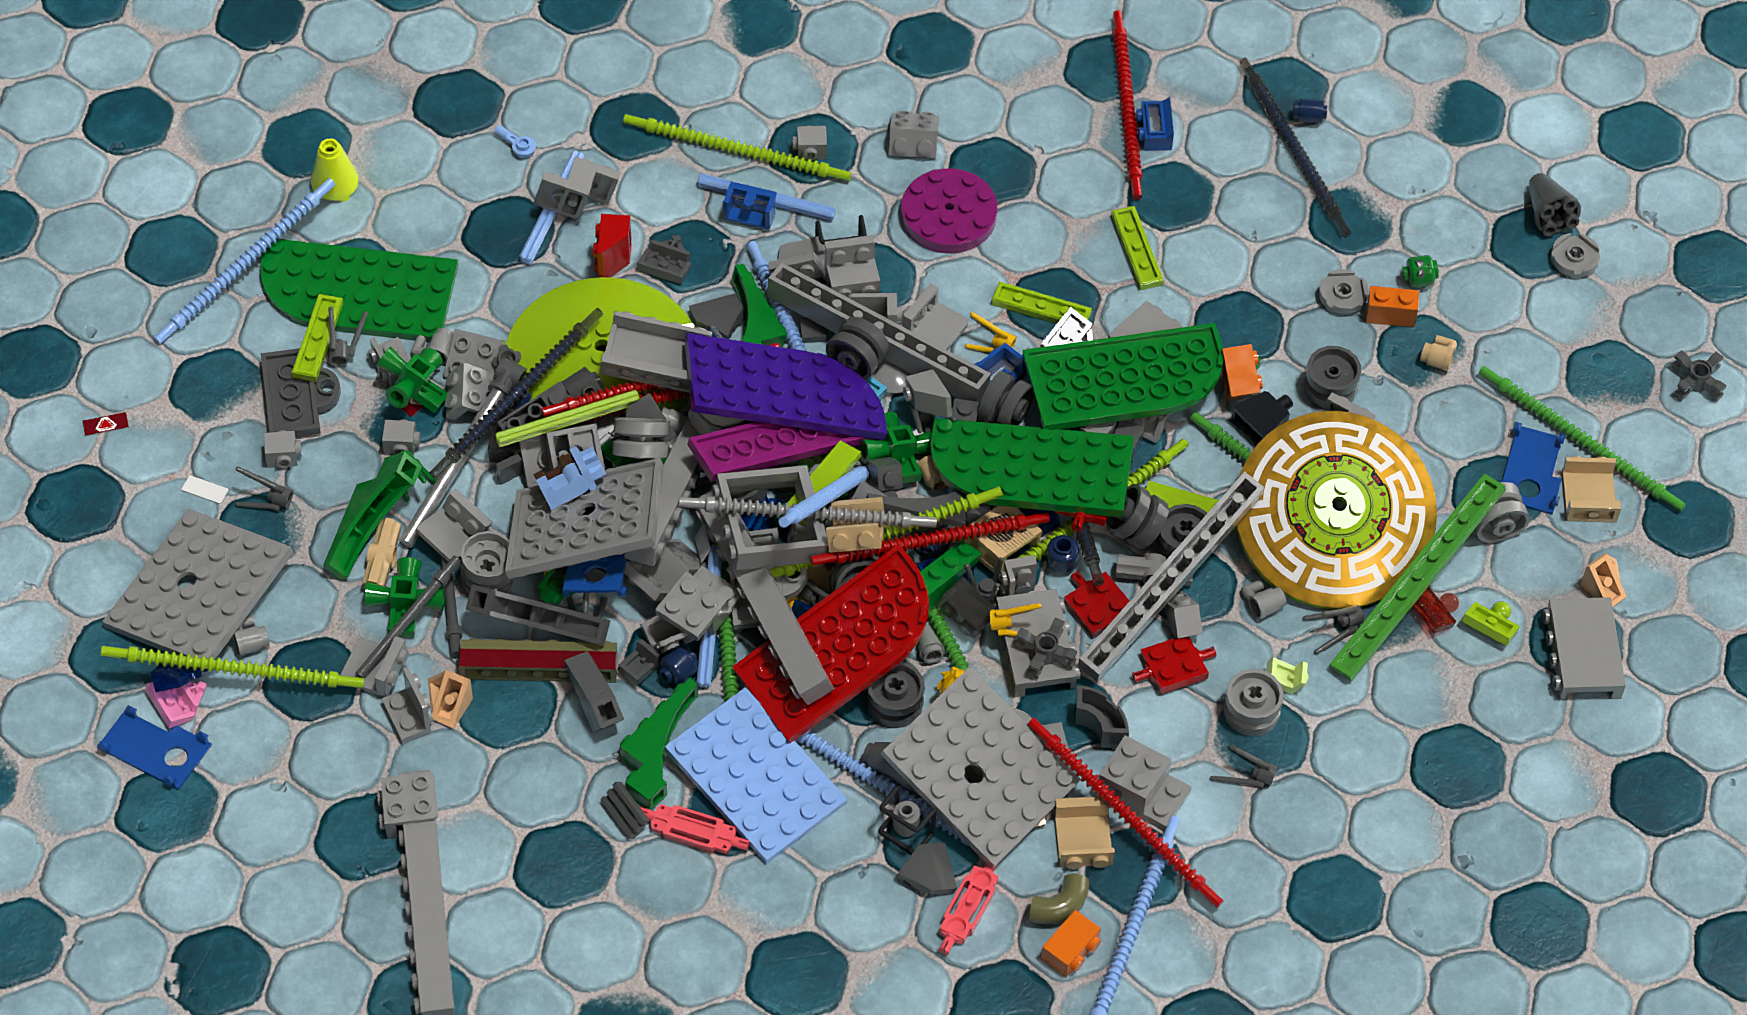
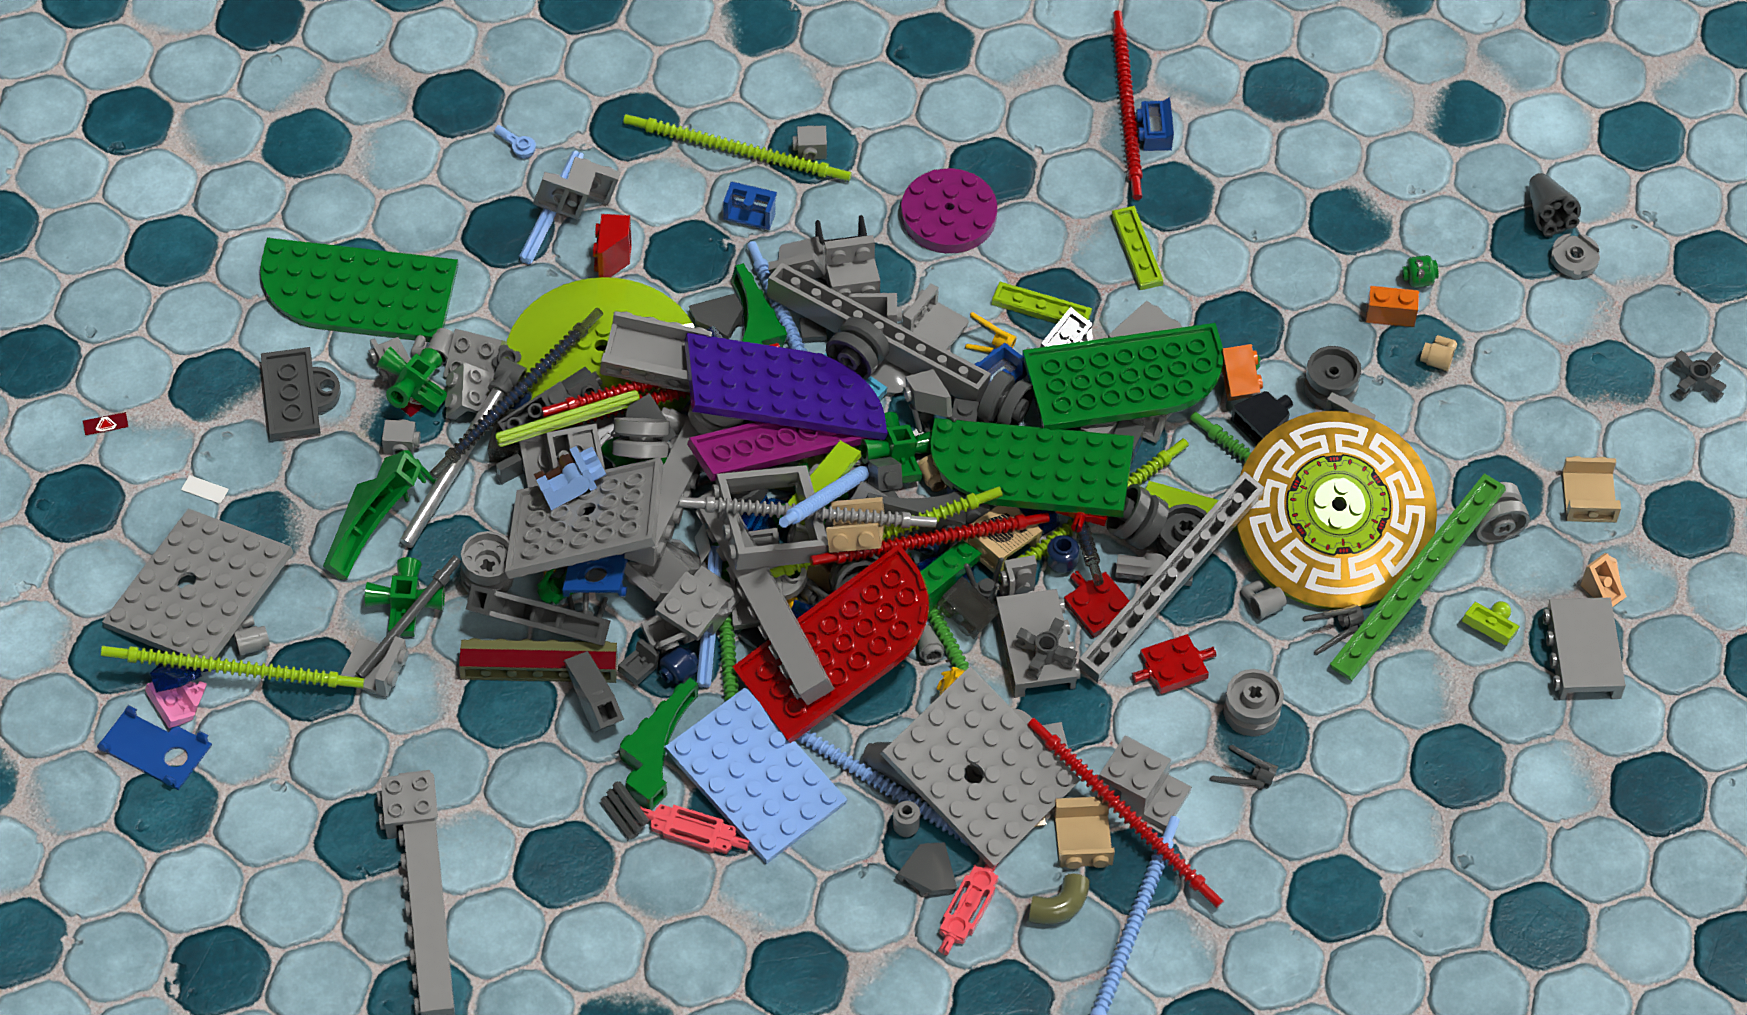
(178, 321): light blue hose -> none
(278, 494): dark grey plant -> none
(282, 449): light grey brick -> none
(316, 339): lime tile -> none
(334, 164): neon yellow cone -> none
(339, 350): dark grey plant -> none
(382, 553): tan piece -> none
(409, 709): light grey bracket -> none
(449, 697): light nougat slope -> none
(453, 525): light grey bracket -> none
(453, 630): dark grey bar -> none
(666, 260): dark grey slope -> none
(782, 201): light blue axle -> none
(897, 696): dark grey wheel -> none
(913, 134): light grey bracket -> none
(931, 814): black piece -> none
(1001, 618): yellow plant -> none
(1071, 944): orange brick -> none
(1101, 716): dark grey brick -> none
(1183, 615): light grey slope -> none
(1289, 676): yellowish green bracket -> none
(1294, 146): clear smoke hose -> none
(1309, 111): dark blue brick -> none
(1340, 303): light grey plate -> none
(1437, 611): clear red plate -> none
(1505, 386): bright green hose -> none
(1534, 460): blue piece -> none

